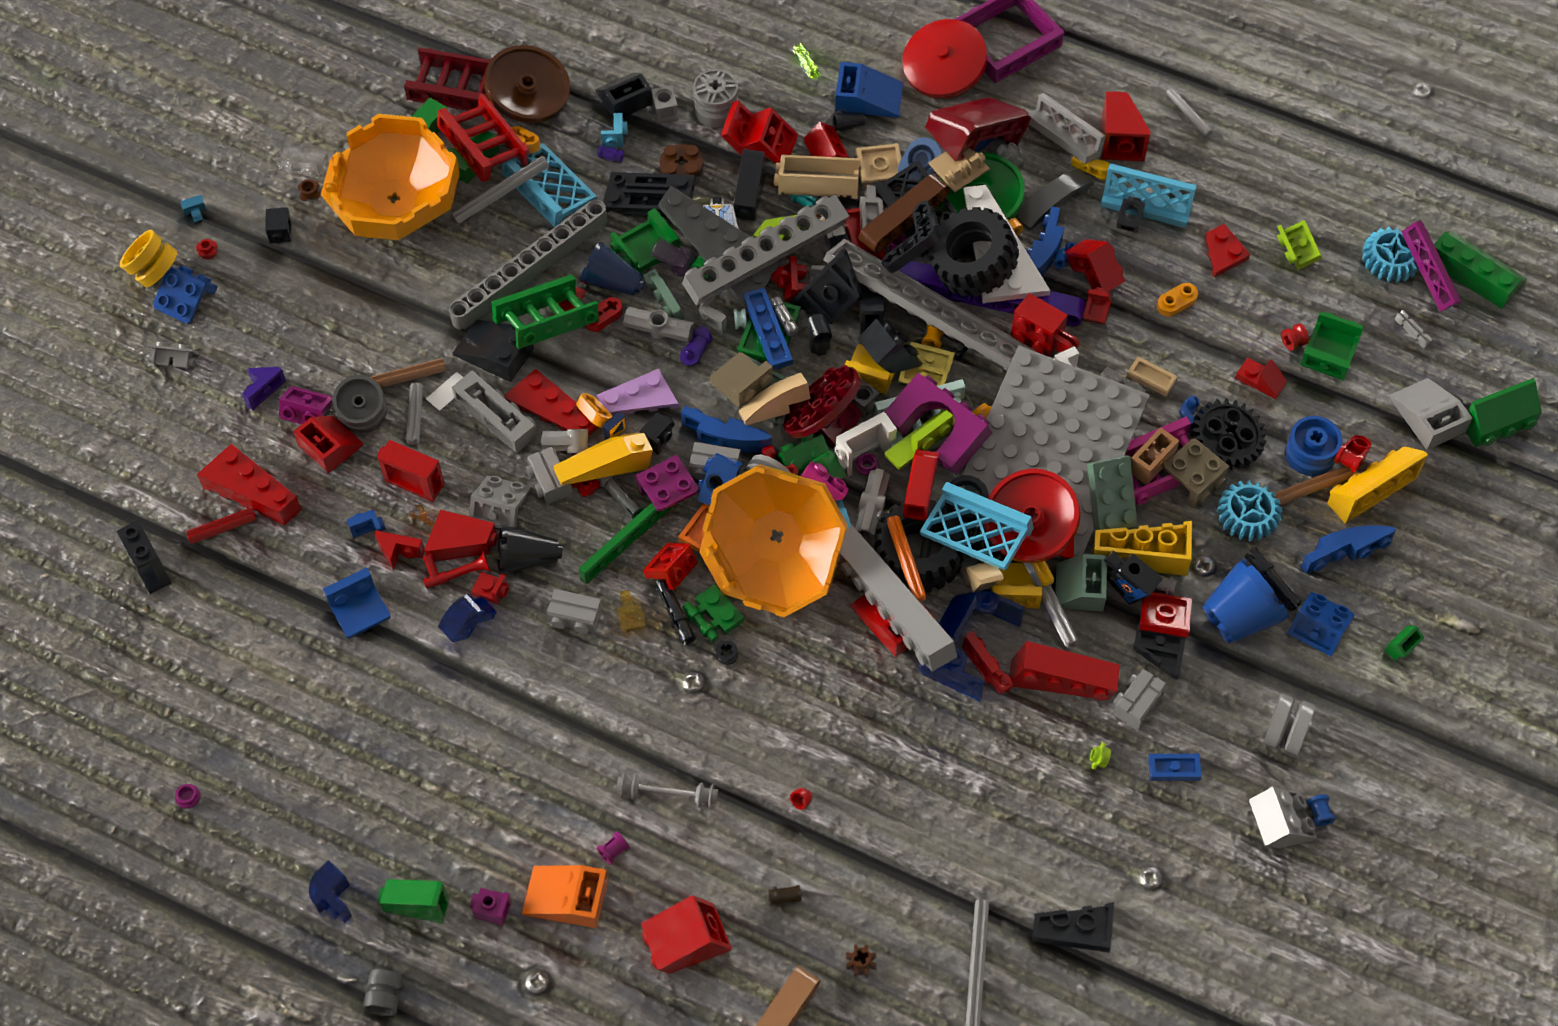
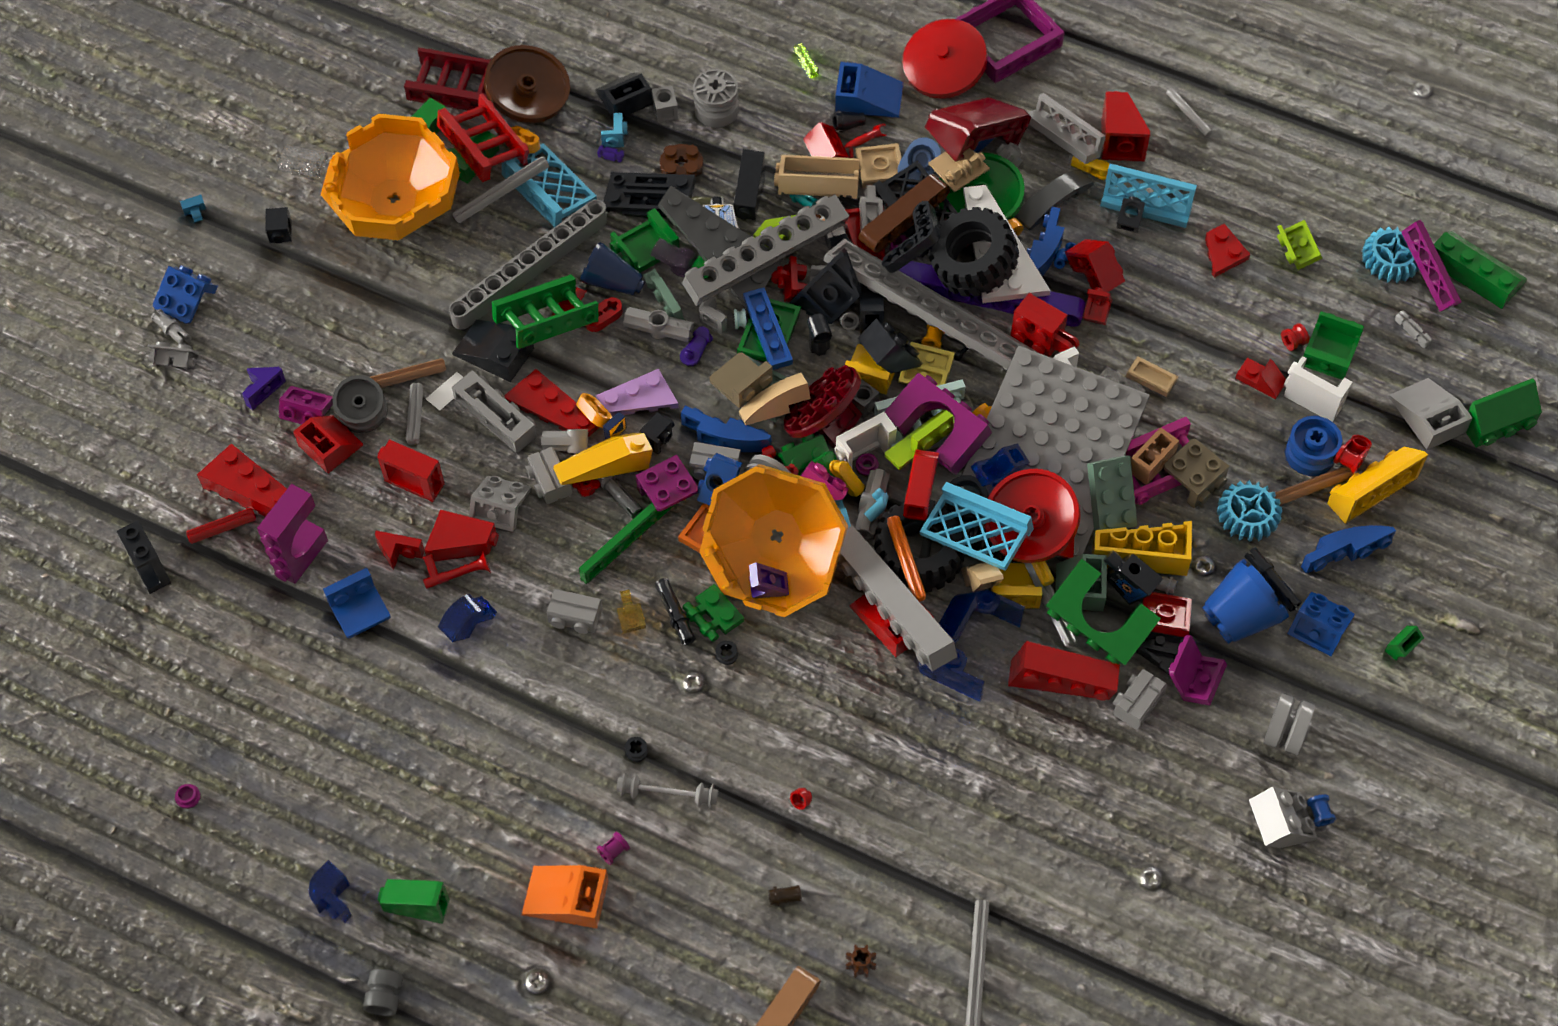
(148, 258): yellow wheel -> none
(171, 327): none -> light grey pin
(207, 253): red plate -> none
(289, 537): none -> magenta arch
(312, 187): reddish brown plate -> none
(364, 523): blue bracket -> none
(422, 516): clear orange hand -> none
(491, 587): red bracket -> none
(494, 913): magenta brick -> none
(525, 549): black cone -> none
(637, 757): none -> black bush
(672, 564): red bracket -> none
(685, 935): red slope -> none
(759, 132): red bracket -> none
(767, 581): none -> slope
(784, 316): light grey axle -> none
(844, 472): none -> yellow bar
(848, 325): none -> light grey hinge
(875, 133): none -> red piece
(879, 506): none -> medium azure arm
(985, 663): red hinge -> none
(1002, 464): none -> clear blue brick
(1067, 605): none -> green arch
(1081, 928): black wing -> none
(1100, 756): lime plate -> none
(1174, 767): blue plate -> none
(1179, 299): light orange plate -> none
(1189, 407): blue arm -> none
(1195, 674): none -> magenta bracket
(1229, 433): black gear -> none
(1315, 392): none -> white panel

